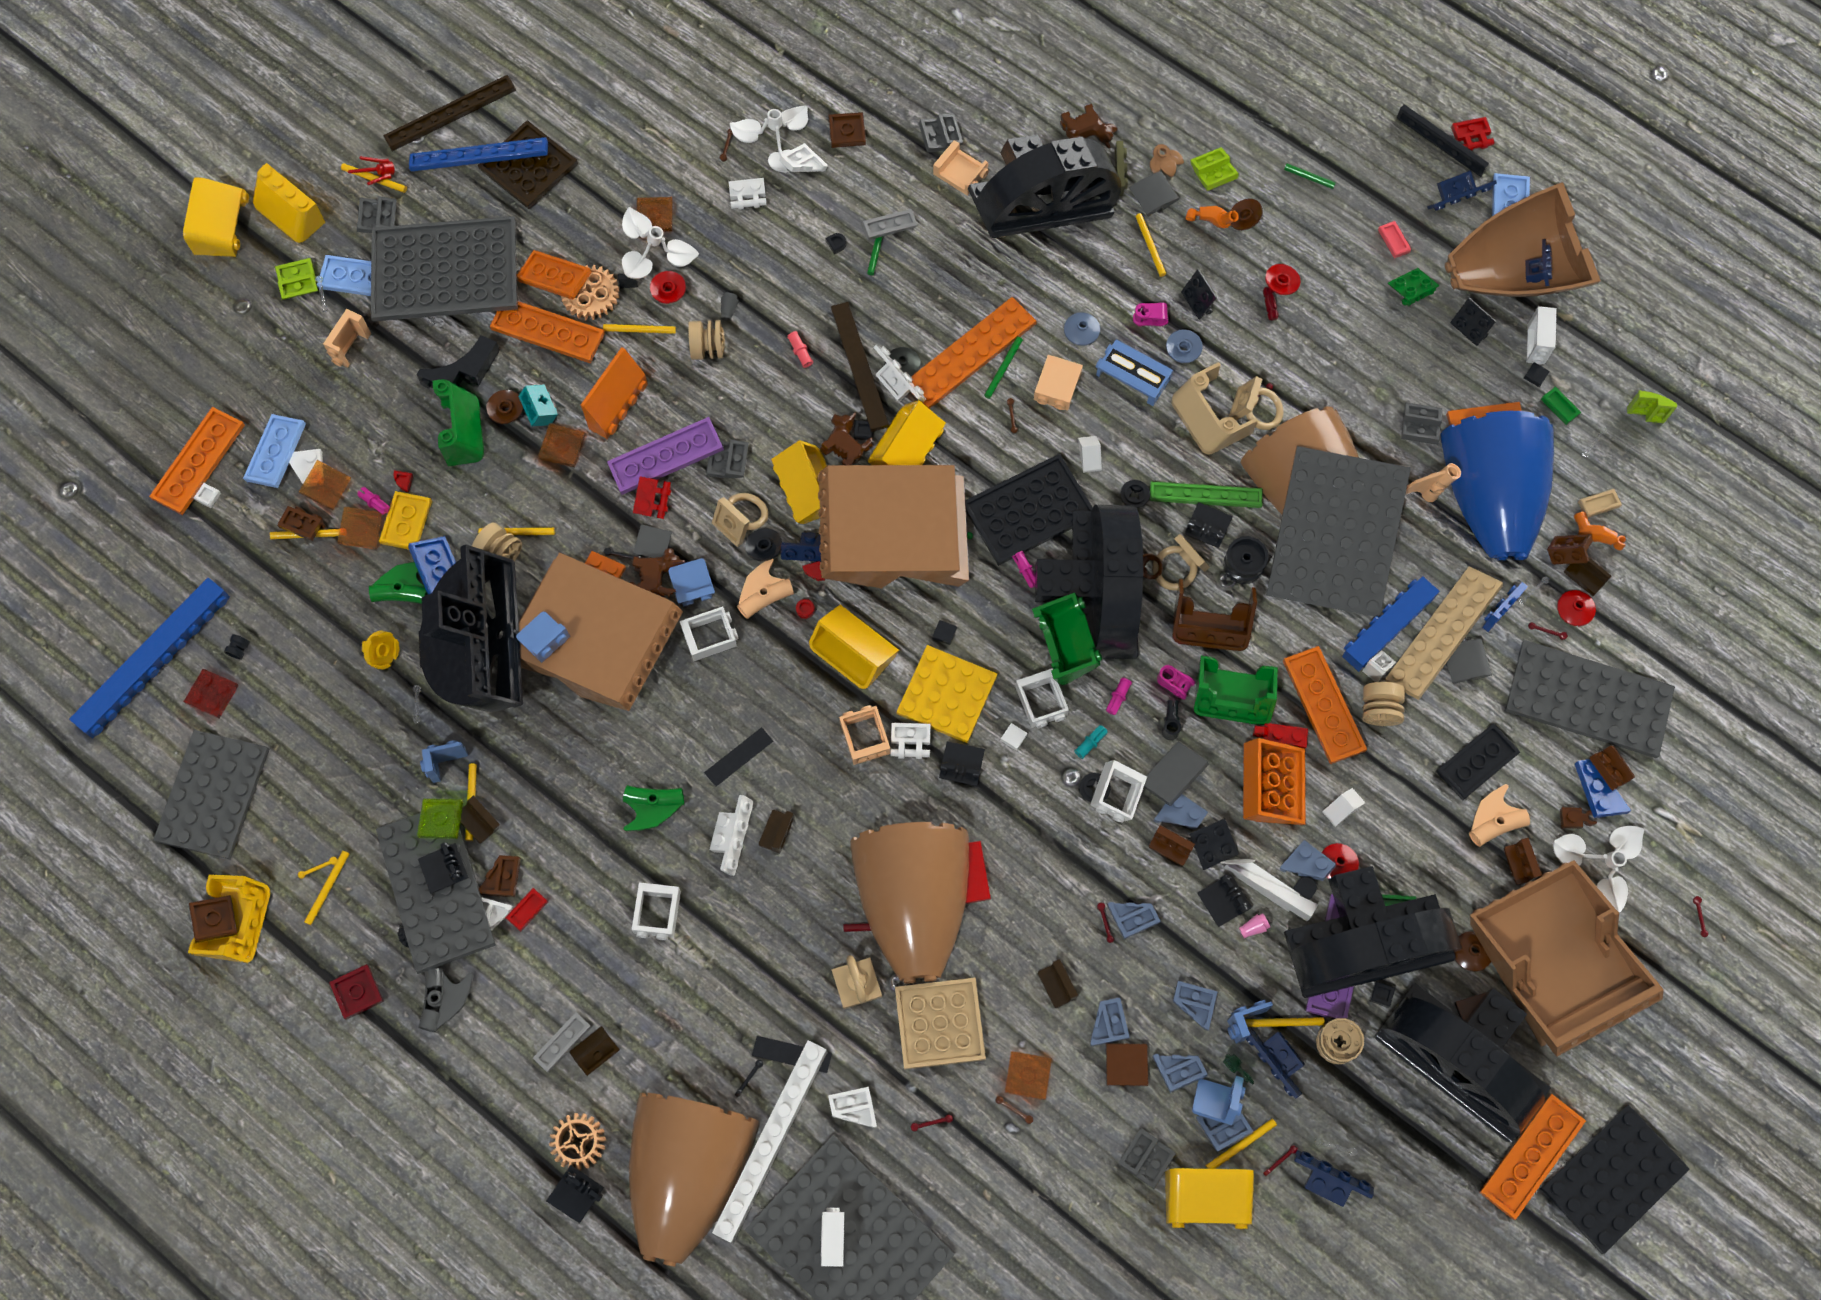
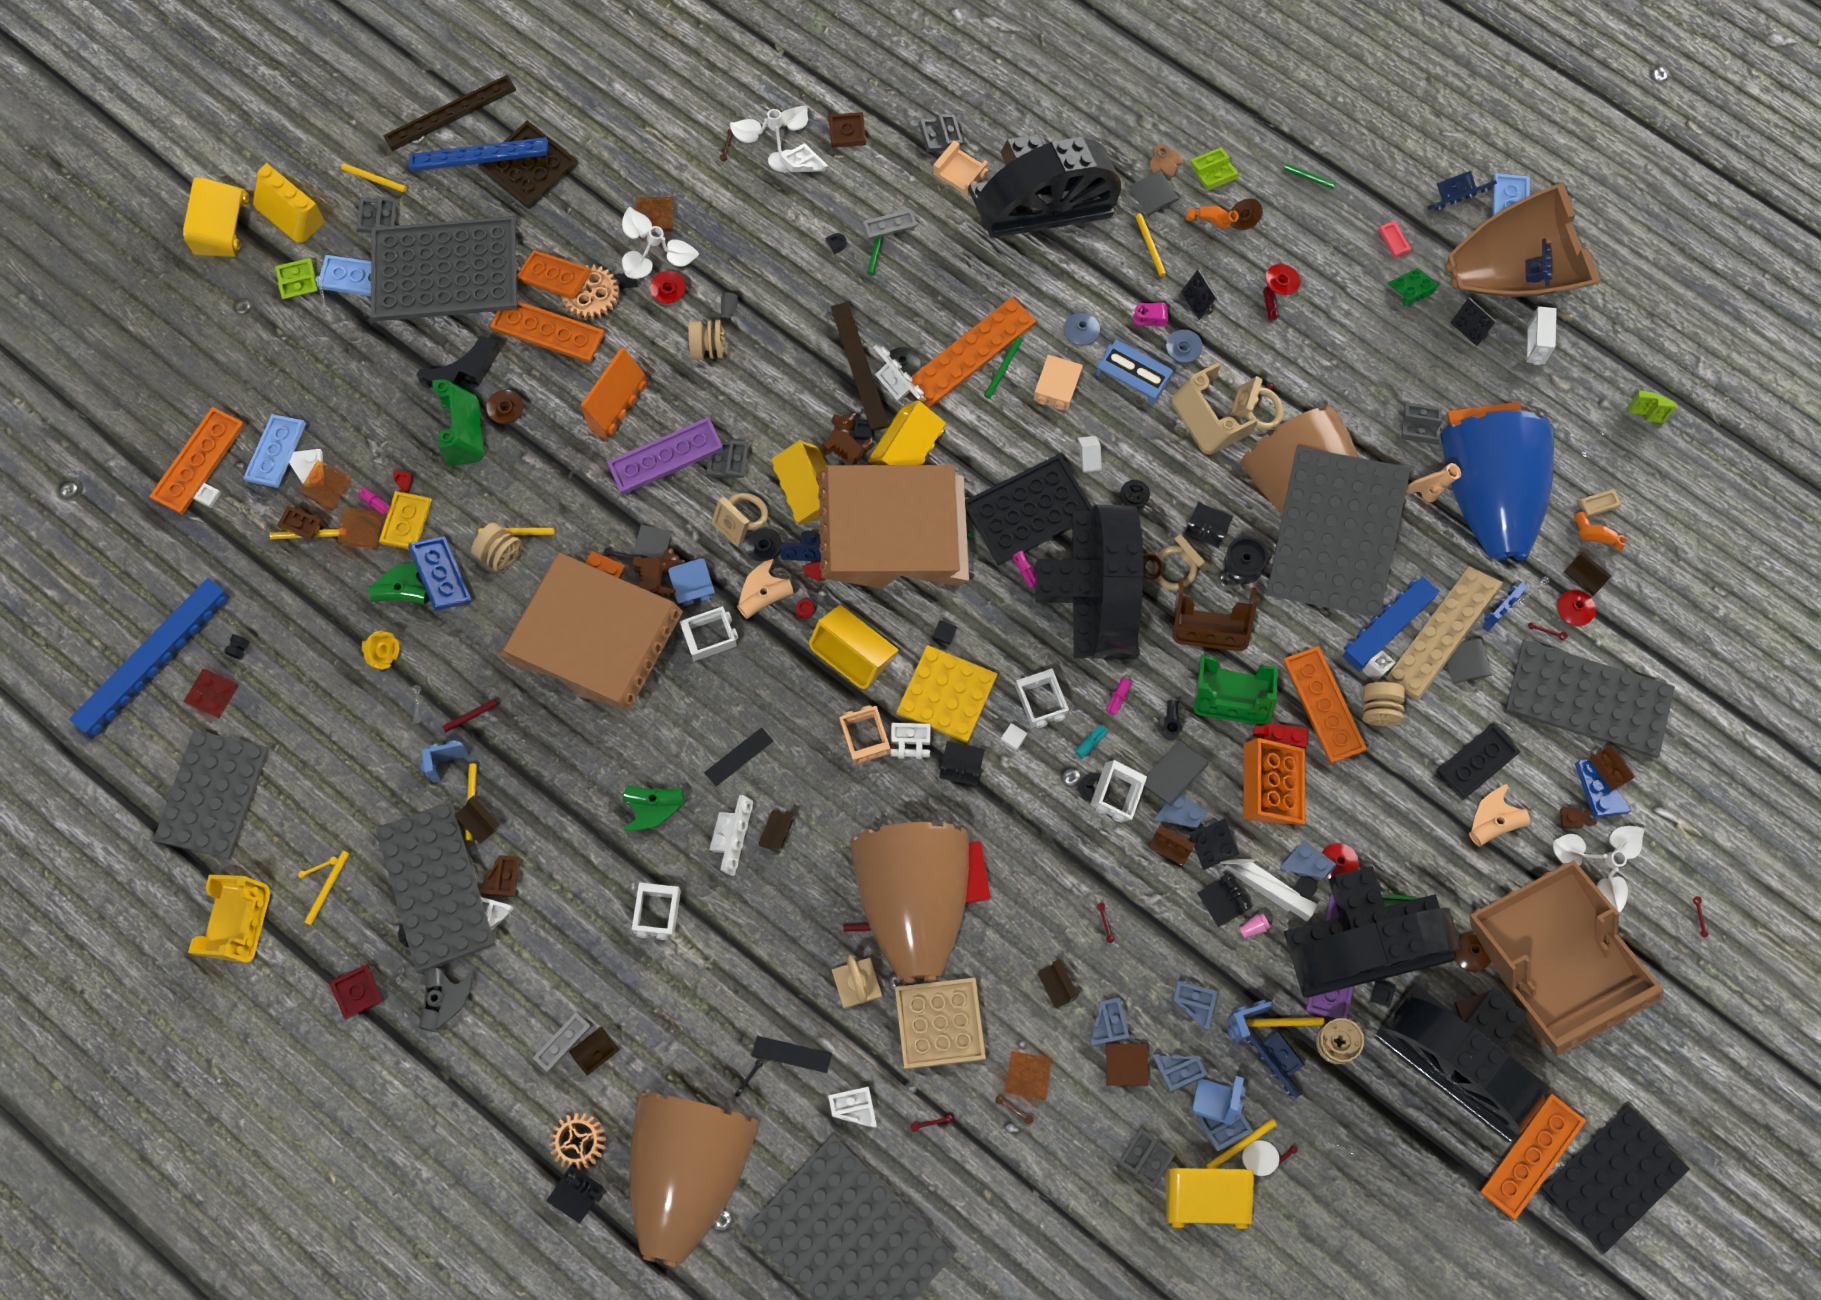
(213, 918): reddish brown tile -> none
(343, 336): light nougat panel -> none
(384, 168): red plant -> none
(440, 818): clear neon green tile -> none
(443, 867): black hinge -> none
(453, 637): black piece -> none
(470, 715): none -> dark red bar
(526, 909): red tile -> none
(538, 405): teal brick -> none
(543, 636): medium blue bracket -> none
(561, 445): clear orange tile -> none
(639, 328): yellow bar -> none
(646, 495): red plate -> none
(747, 189): white plate -> none
(770, 1142): white brick -> none
(800, 349): coral pin -> none
(832, 1237): white window -> none
(1010, 402): reddish brown hinge -> none
(1068, 638): green windscreen -> none
(1088, 125): reddish brown animal -> none
(1120, 166): olive plate -> none
(1133, 917): sand blue wing -> none
(1176, 682): dark pink piece -> none
(1206, 494): bright green tile -> none
(1233, 1063): clear green plate -> none
(1261, 1158): none -> white sticker
(1331, 1182): dark blue bracket -> none
(1343, 807): white slope -> none
(1442, 140): black tile -> none
(1472, 129): red plate -> none
(1522, 862): reddish brown bracket -> none
(1536, 374): black tile -> none
(1561, 405): green tile -> none
(1569, 549): reddish brown bracket -> none

